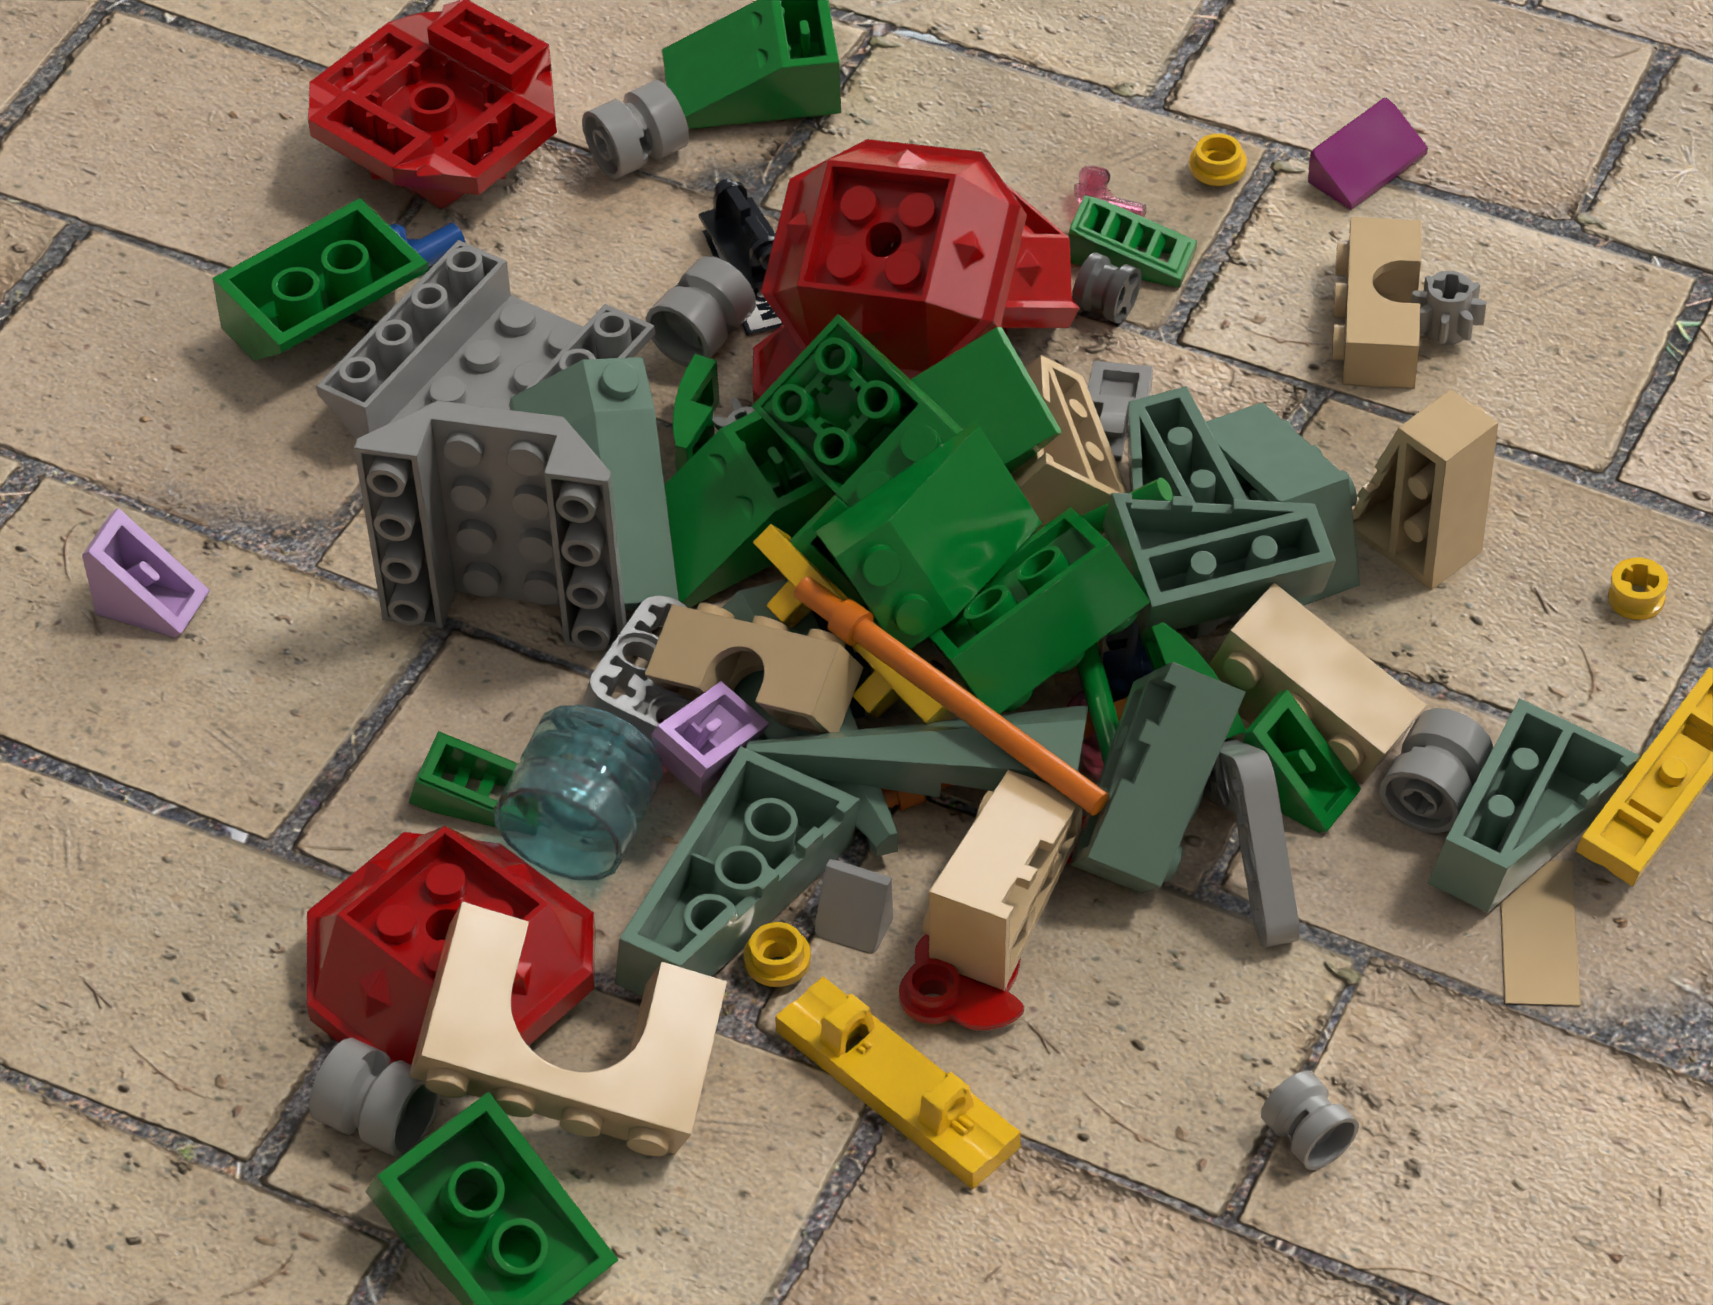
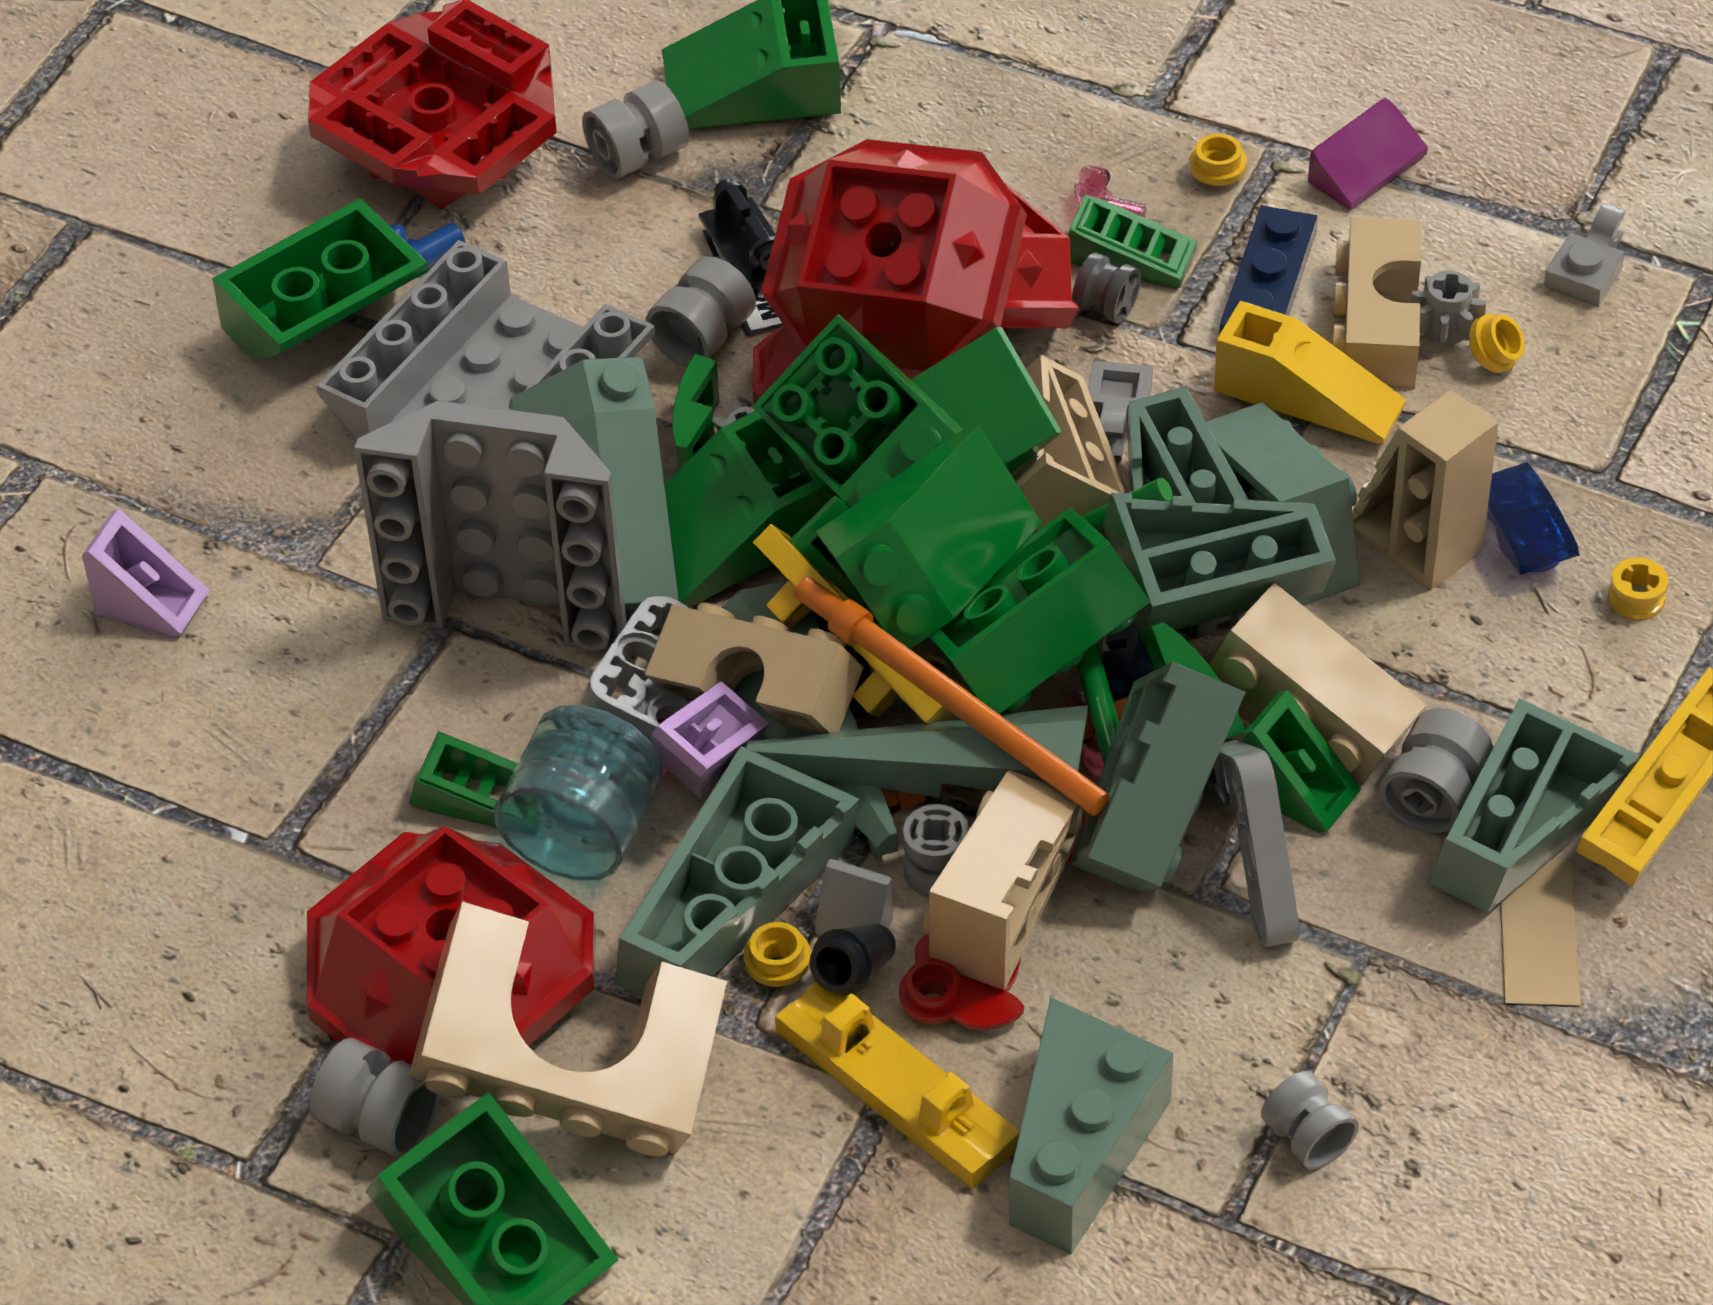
(850, 957): none -> black cone
(929, 842): none -> light grey wheel
(1083, 1122): none -> sand green wedge
(1273, 261): none -> dark blue plate
(1301, 374): none -> yellow slope
(1496, 342): none -> yellow plate
(1528, 521): none -> clear blue slope
(1591, 264): none -> light grey plate

